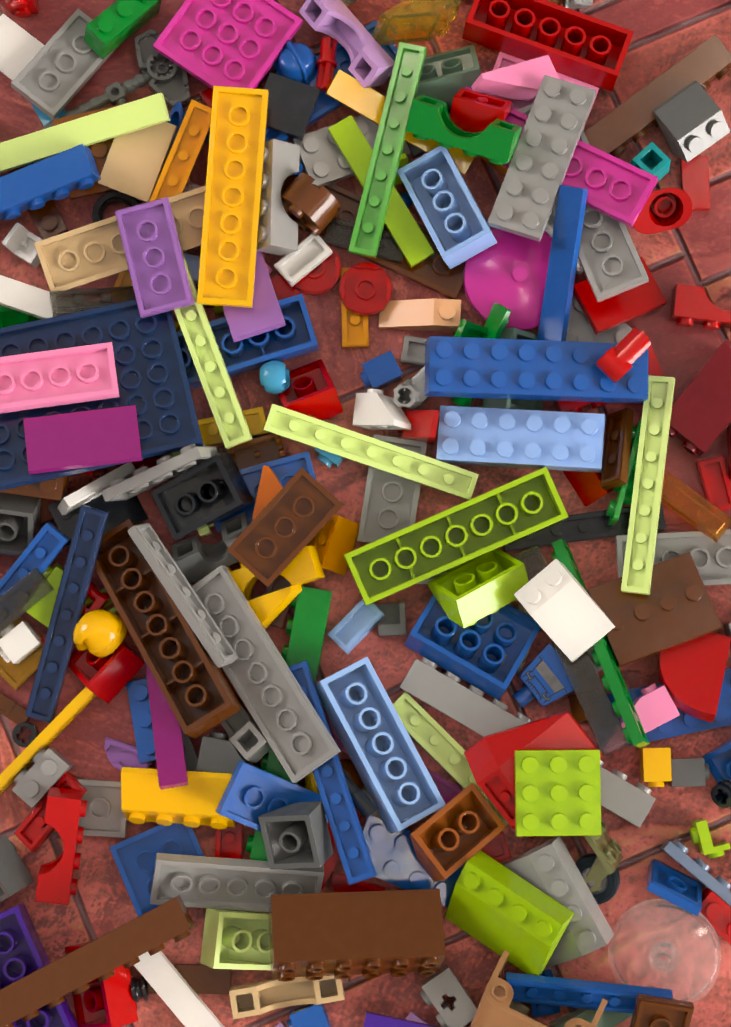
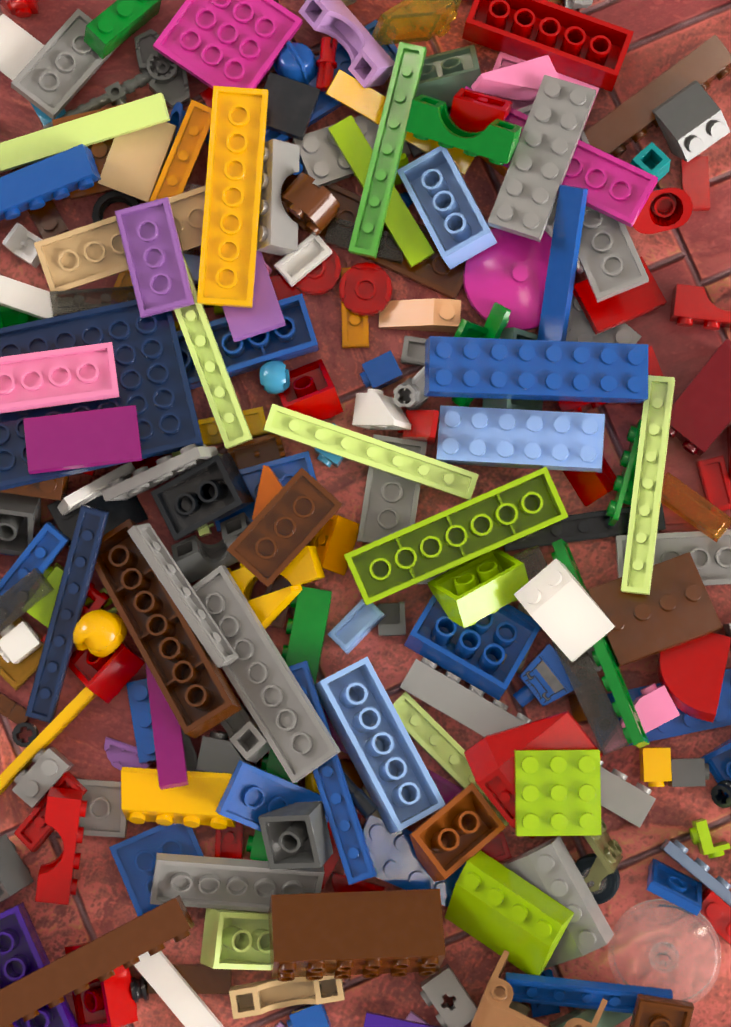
(617, 449): reddish brown tile -> none
(618, 359): red piece -> none

